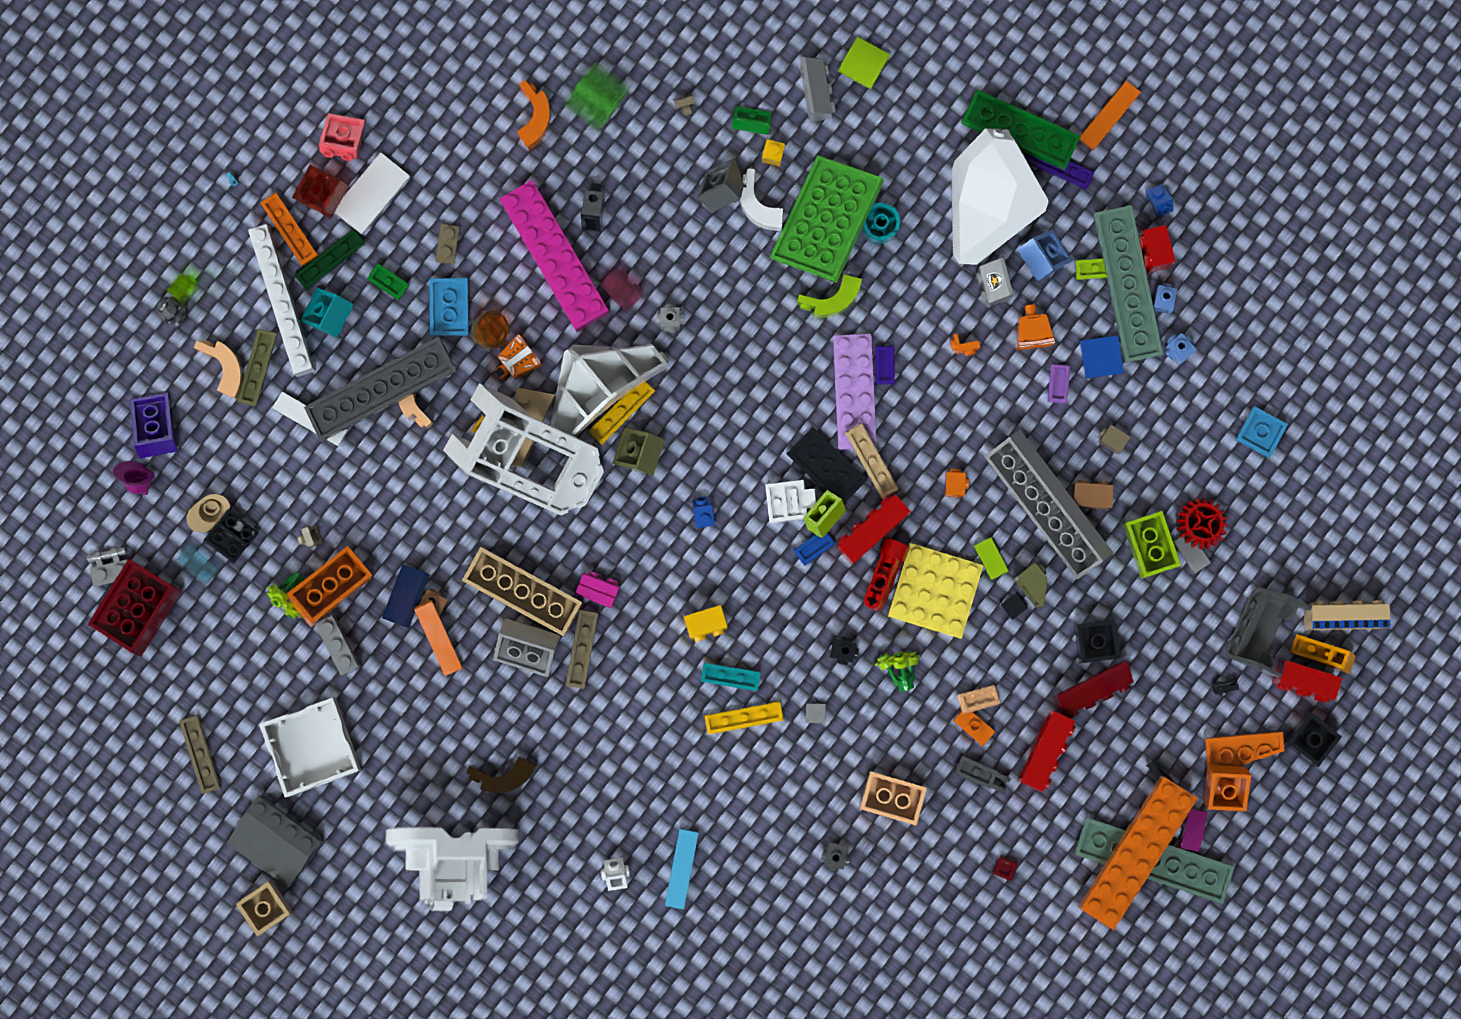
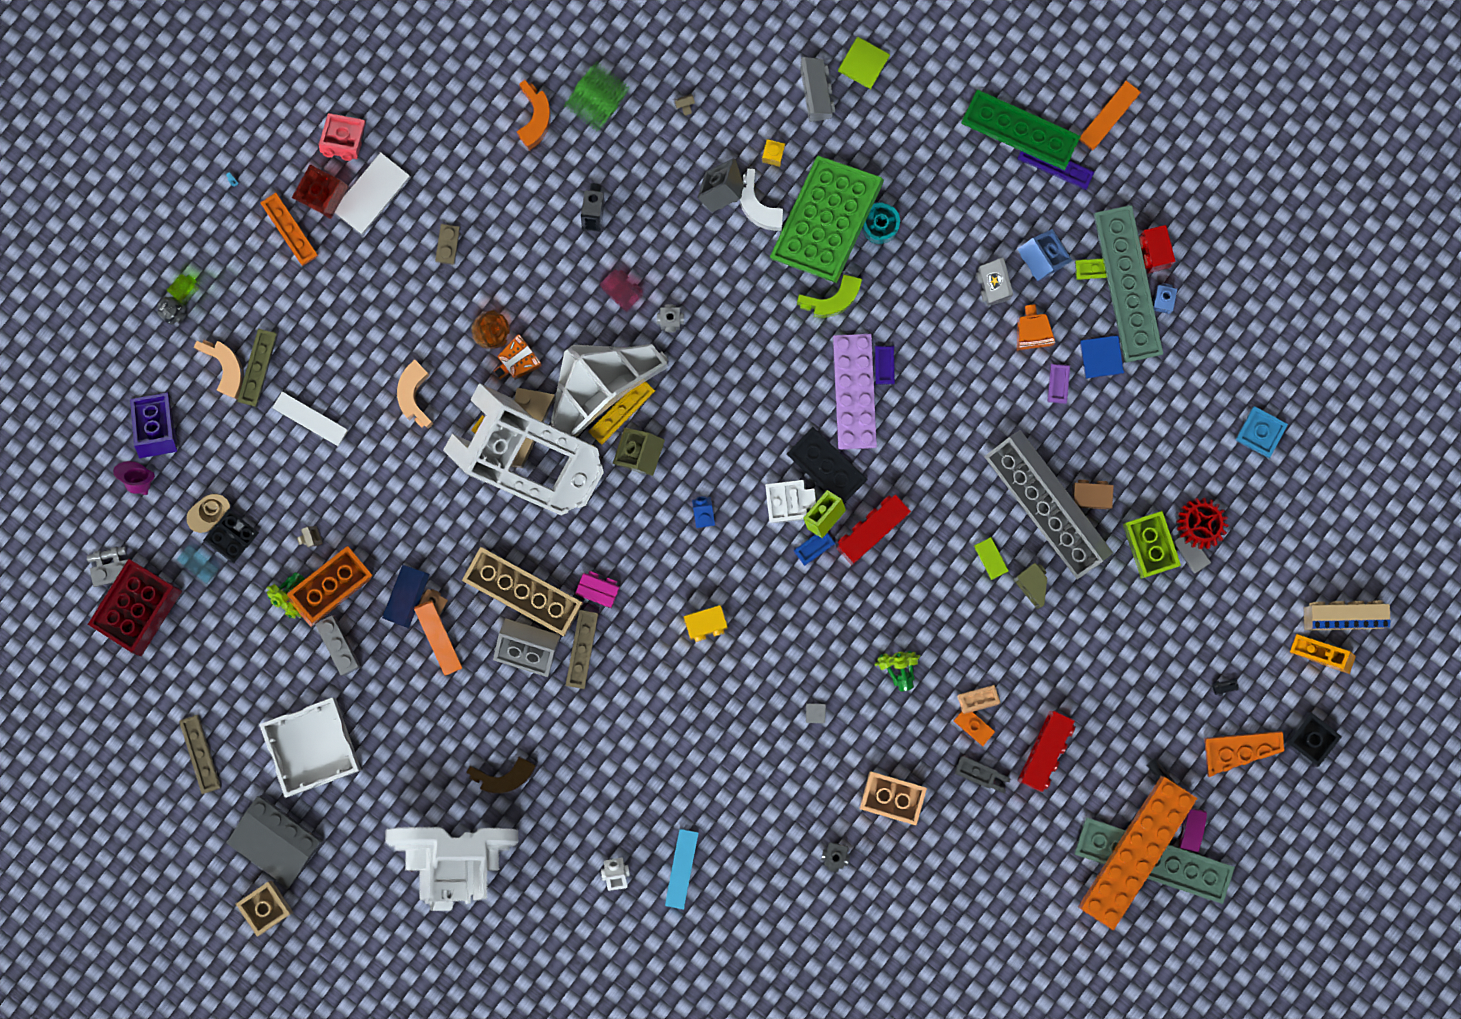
(281, 300): white brick -> none
(326, 312): teal slope -> none
(330, 259): dark green tile -> none
(380, 389): dark grey plate -> none
(388, 282): green plate -> none
(449, 307): dark azure plate -> none
(554, 256): dark pink brick -> none
(730, 677): teal plate -> none
(744, 717): yellow tile -> none
(751, 120): green slope -> none
(836, 650): black brick -> none
(871, 460): tan tile -> none
(894, 554): red beam -> none
(935, 591): light yellow plate -> none
(955, 483): orange brick -> none
(968, 348): orange bracket -> none
(991, 195): white panel -> none
(1005, 868): dark red tile -> none
(1013, 606): black tile -> none
(1093, 689): dark red slope -> none
(1097, 641): black brick -> none
(1113, 439): dark tan brick -> none
(1160, 200): blue bracket -> none
(1184, 343): medium blue brick -> none
(1227, 788): orange brick -> none
(1258, 628): dark grey windscreen -> none
(1307, 681): red brick -> none

